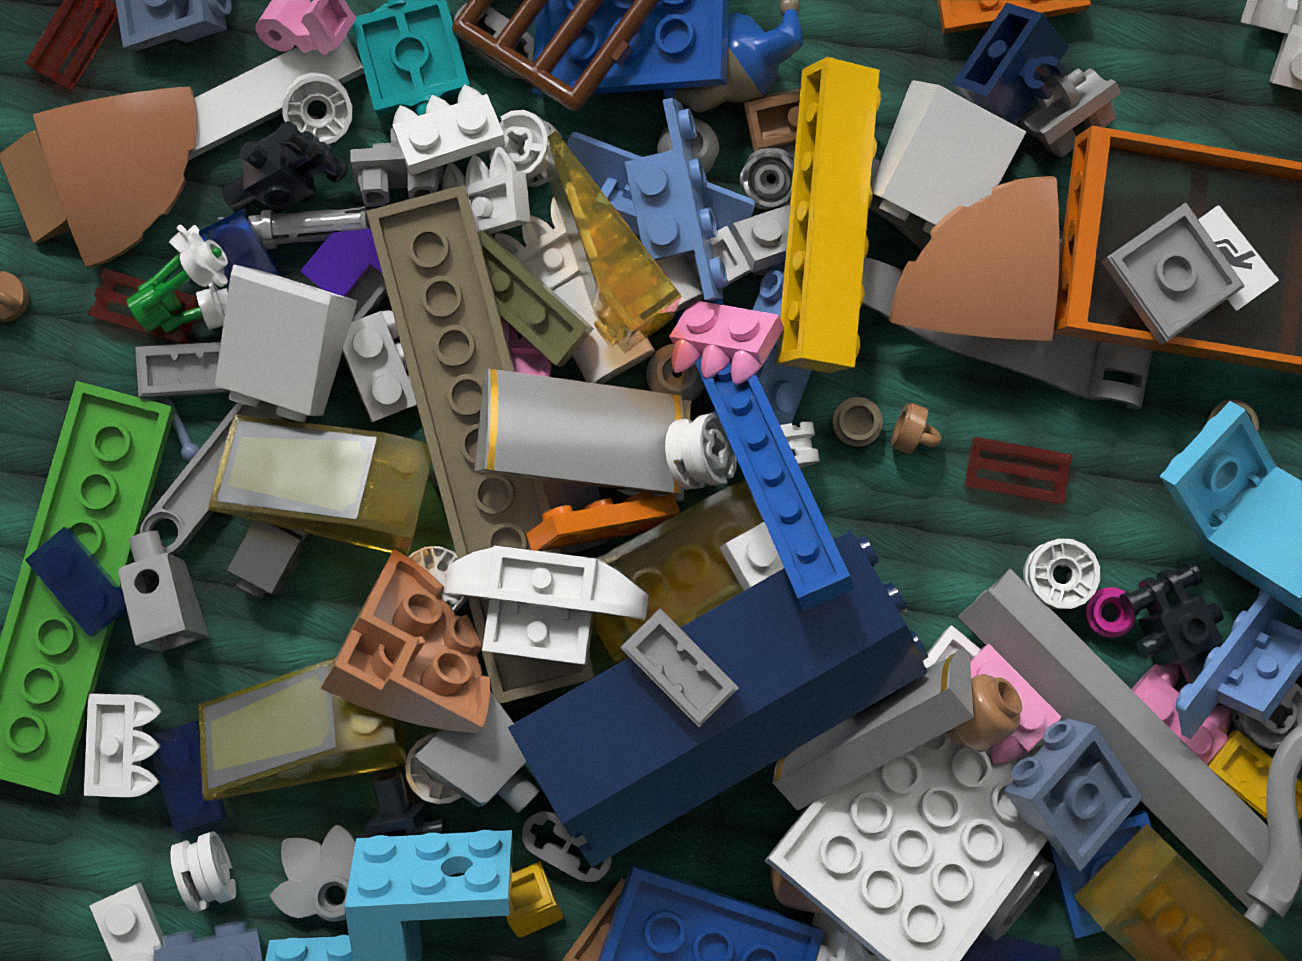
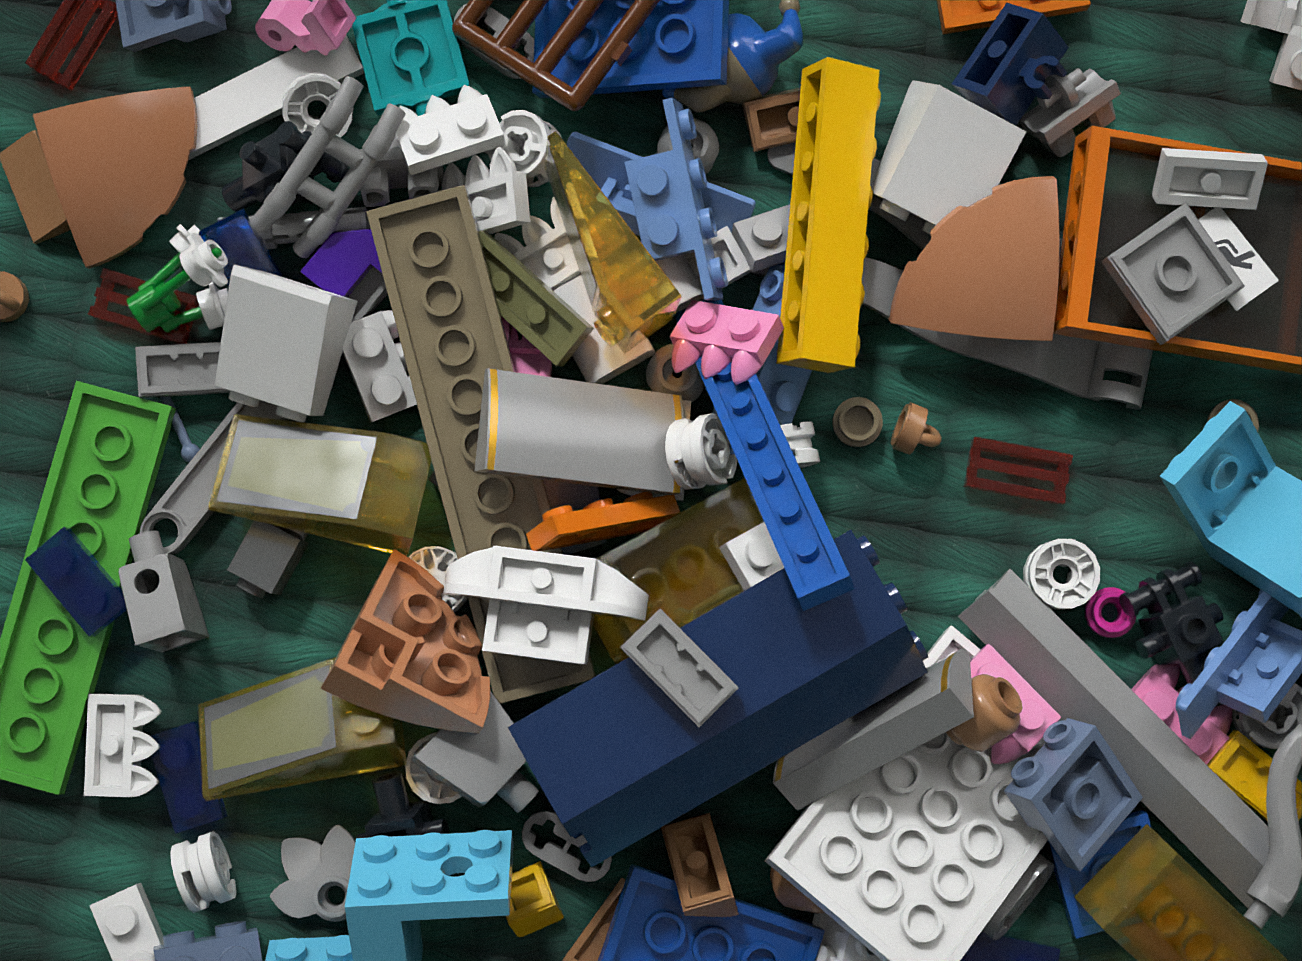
(325, 140): none -> light grey piece
(699, 868): none -> medium nougat slope
(755, 178): light grey plate -> none
(1209, 178): none -> white plate

